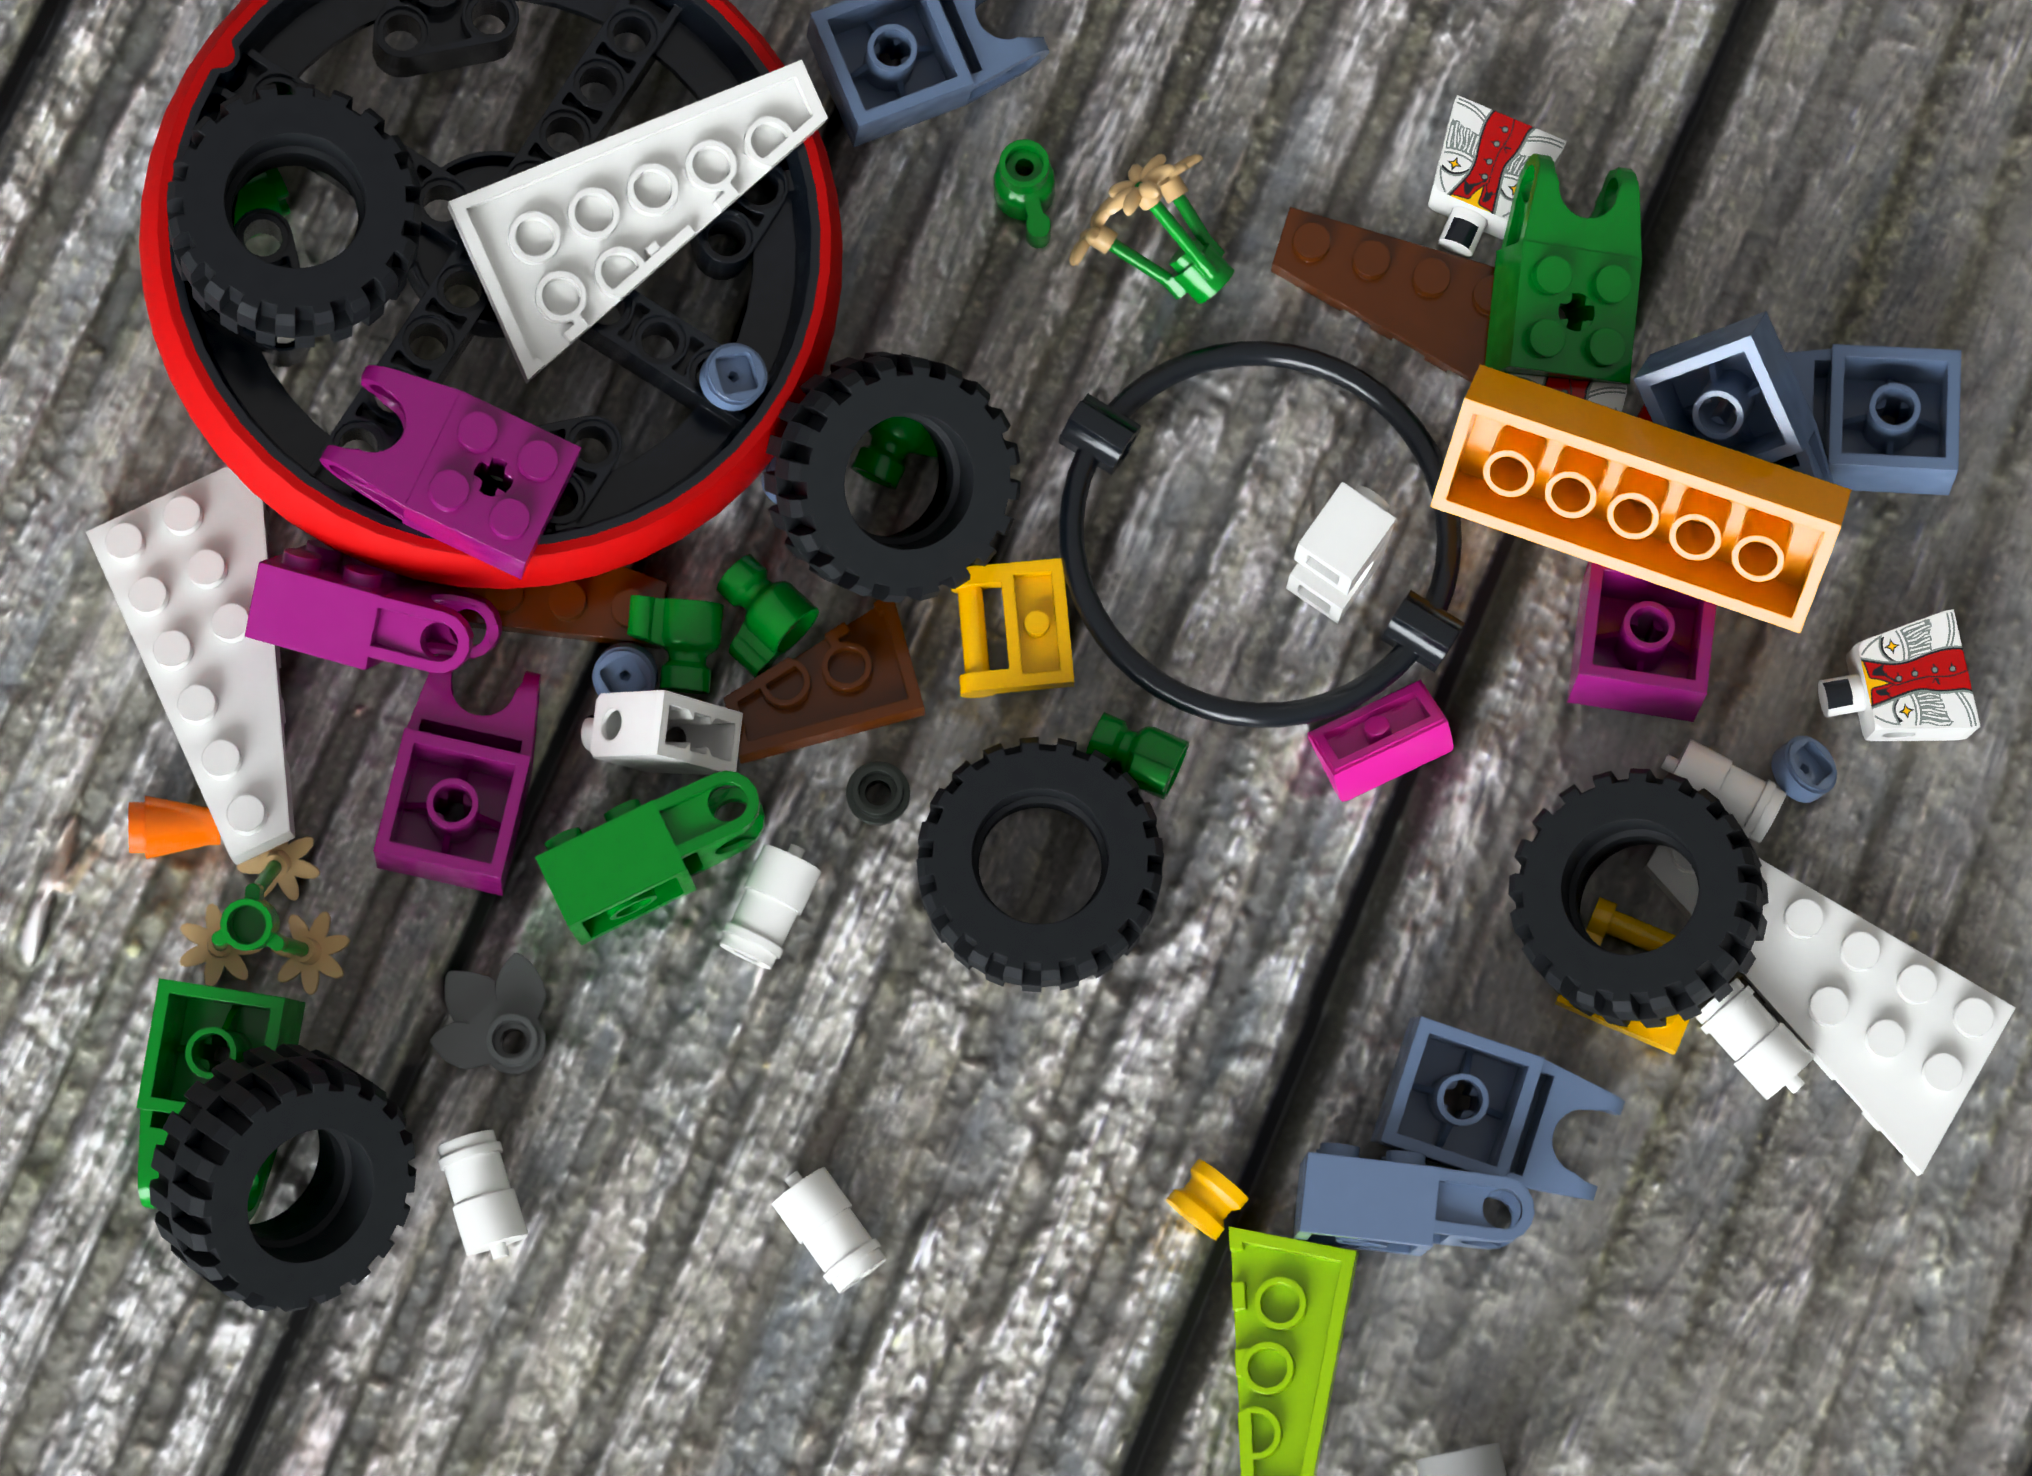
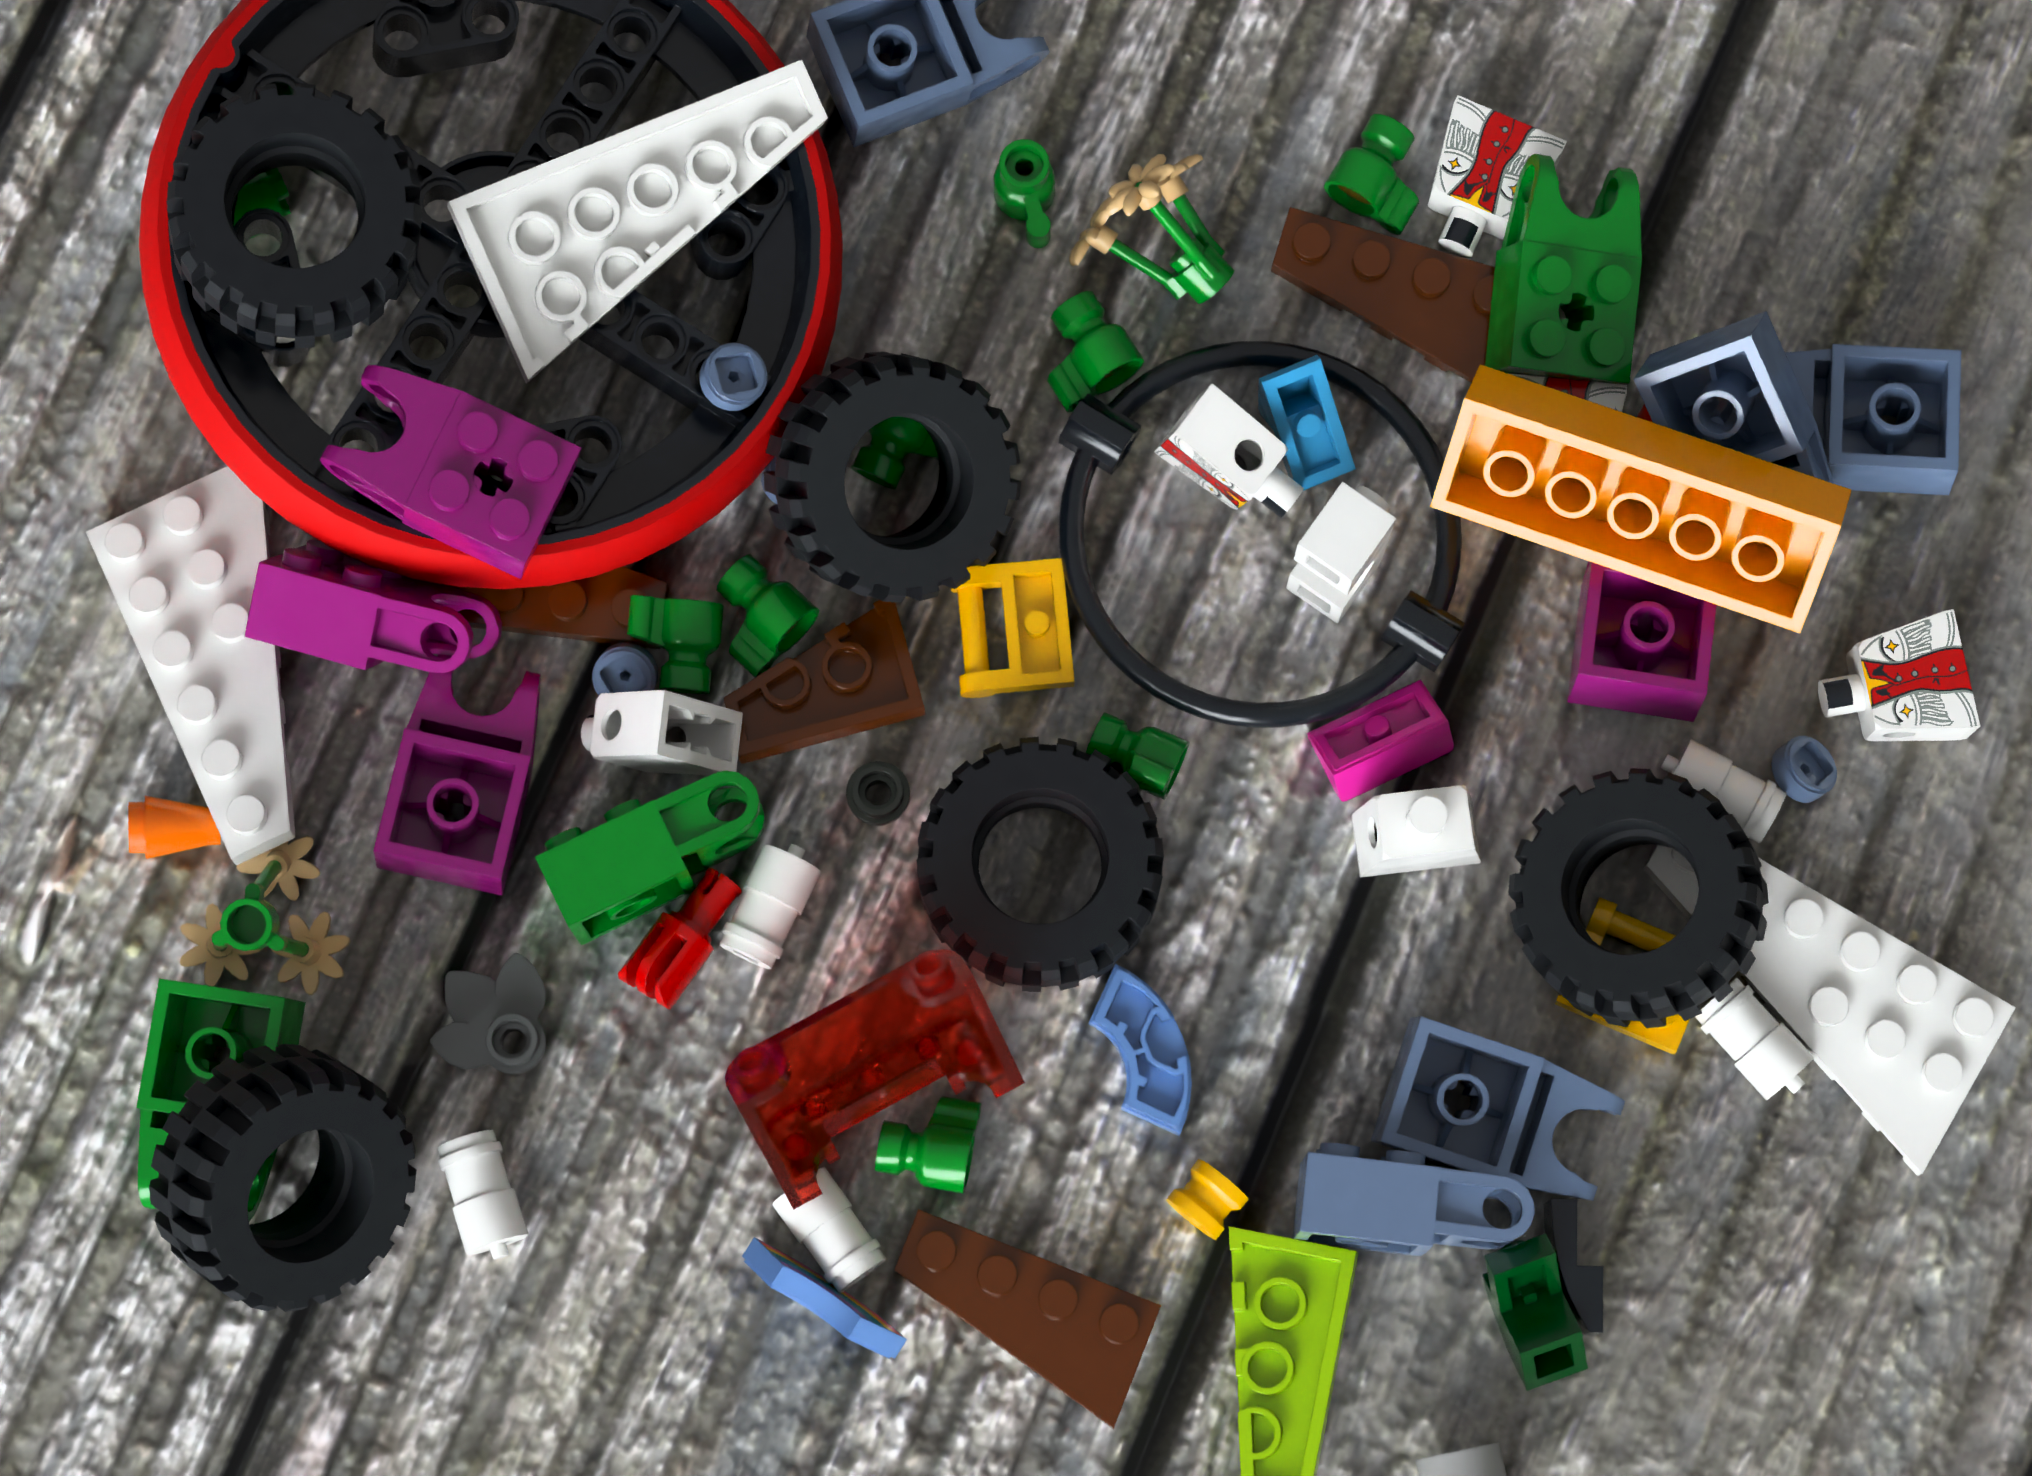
(679, 942): none -> red arm
(813, 1292): none -> medium blue tile
(863, 1058): none -> clear red windscreen
(939, 1153): none -> green piece
(1048, 1317): none -> reddish brown wing
(1100, 356): none -> green piece
(1149, 1047): none -> medium blue tile
(1205, 446): none -> white torso
(1305, 418): none -> dark azure slope
(1366, 176): none -> green piece
(1416, 831): none -> white torso
(1533, 1312): none -> dark green brick
(1579, 1283): none -> black slope

